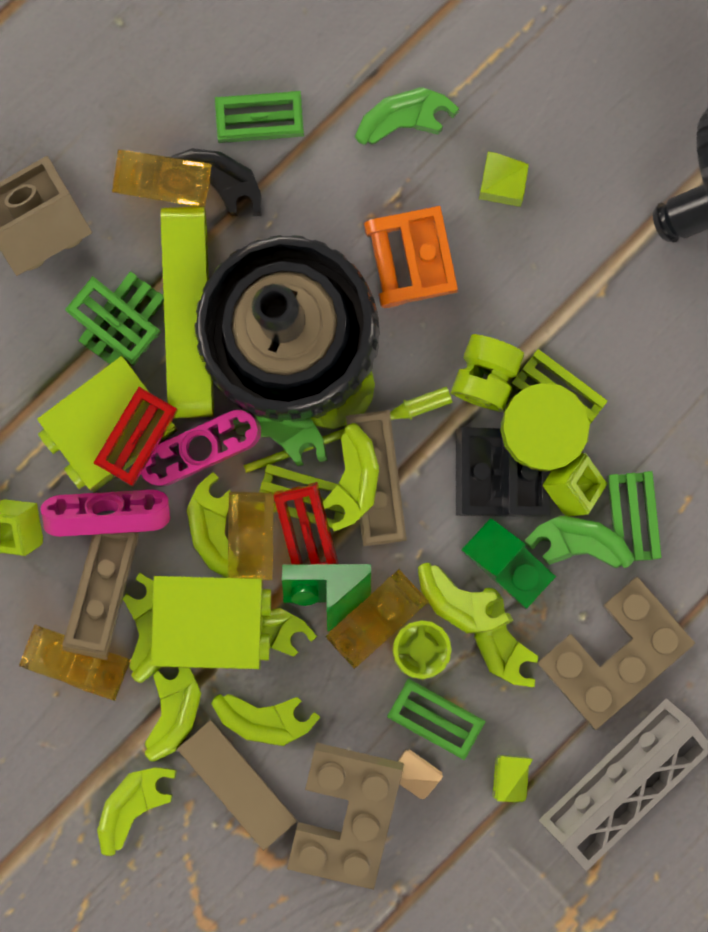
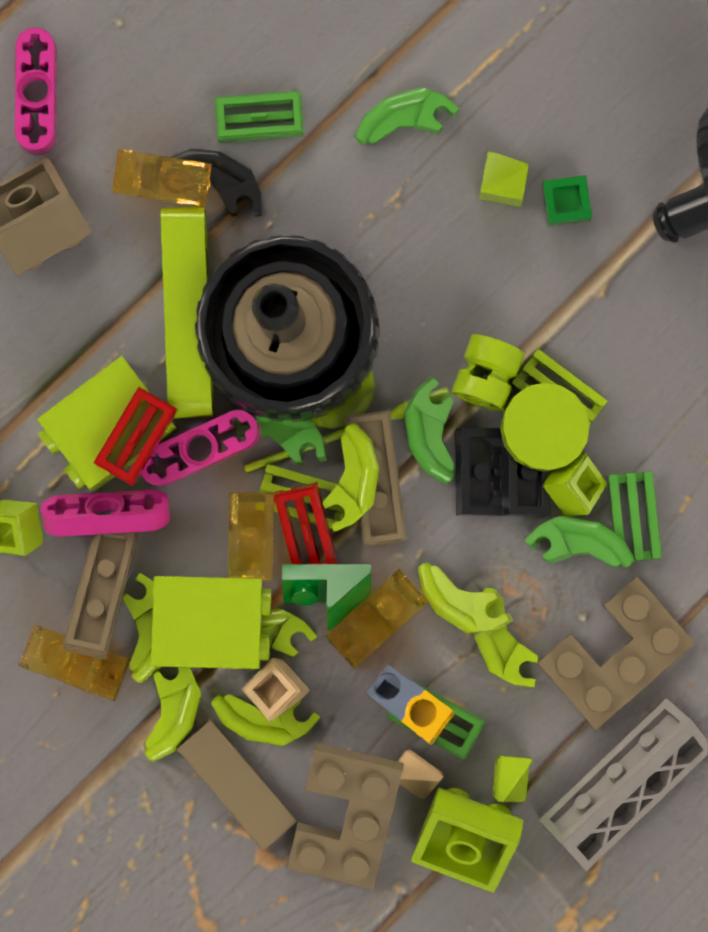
(23, 121): none -> dark pink beam
(122, 291): bright green tile -> none
(129, 800): lime piece -> none
(142, 344): bright green tile -> none
(208, 524): lime piece -> none
(275, 689): none -> tan slope
(411, 704): none -> leg
(421, 649): lime wheel -> none
(424, 431): none -> bright green piece
(425, 253): orange plate -> none
(467, 839): none -> lime brick
(508, 563): green slope -> none
(566, 200): none -> green plate

